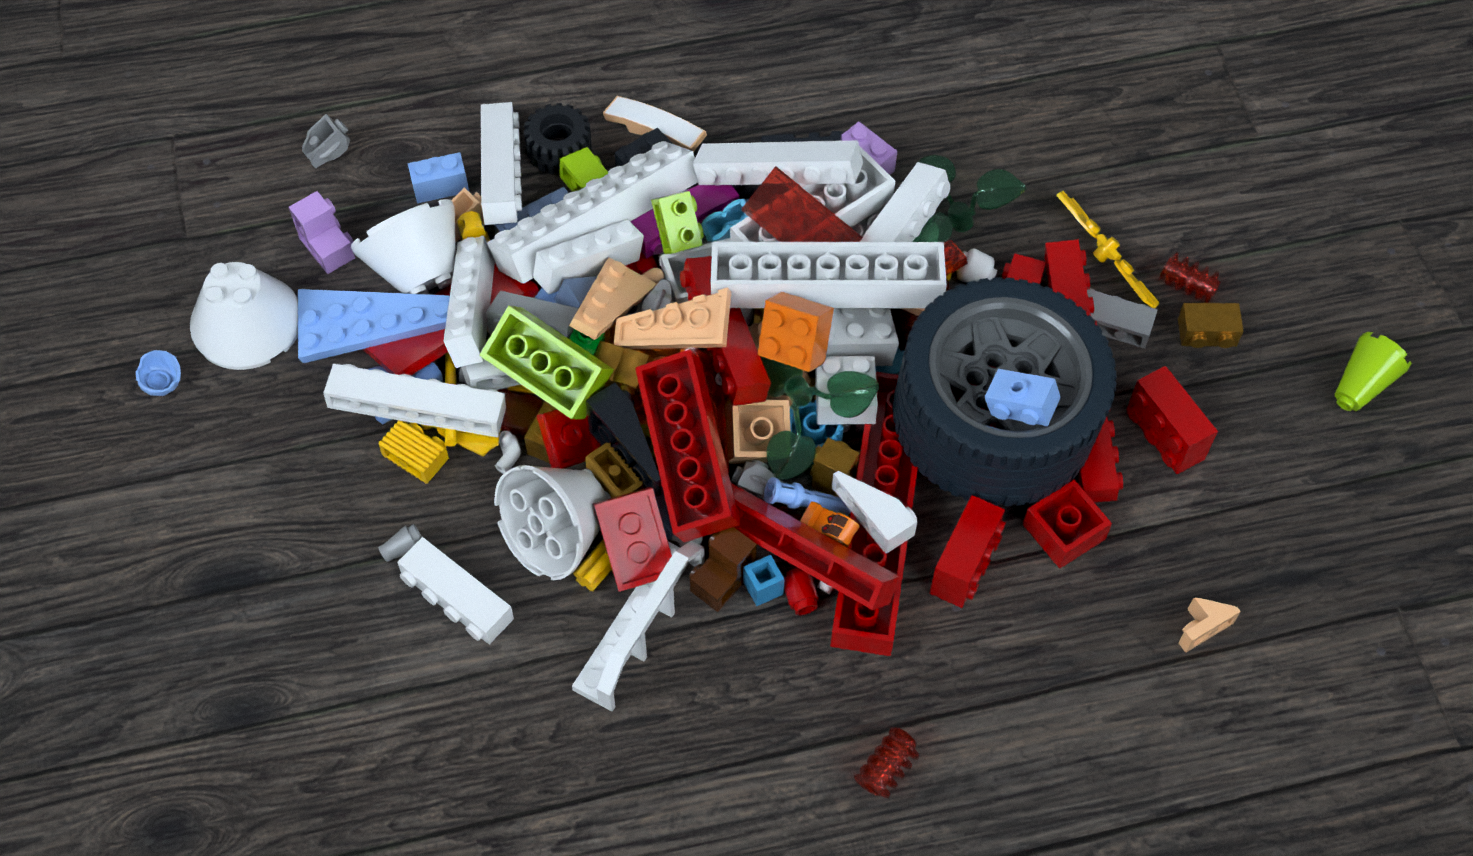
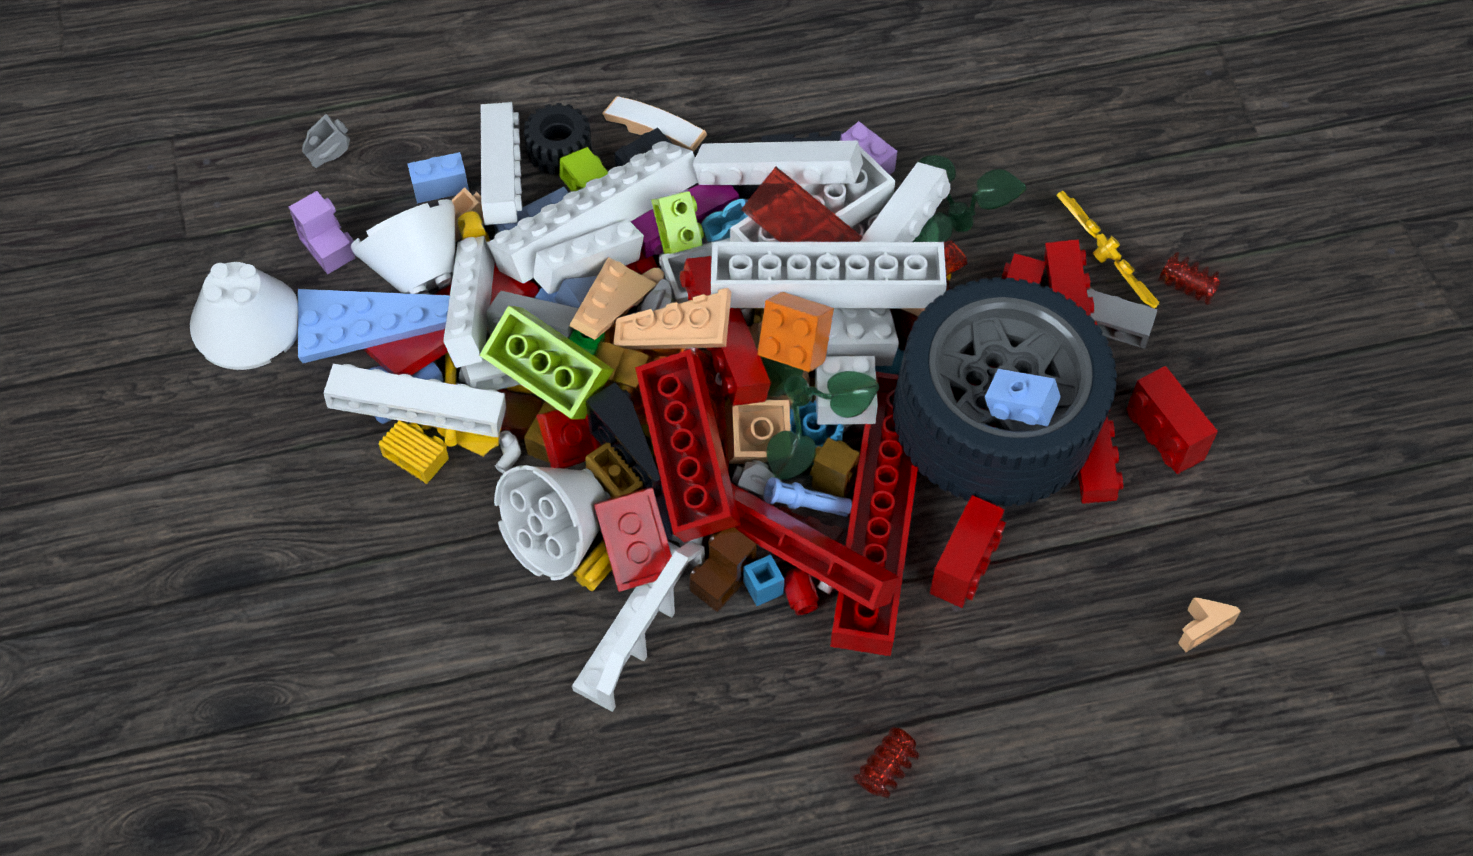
(158, 373): light blue hair -> none
(400, 543): light grey cone -> none
(455, 591): white brick -> none
(832, 524): orange leg -> none
(878, 512): white slope -> none
(978, 267): white head -> none
(1067, 524): red brick -> none
(1210, 324): pearl gold brick -> none
(1370, 371): lime cone -> none

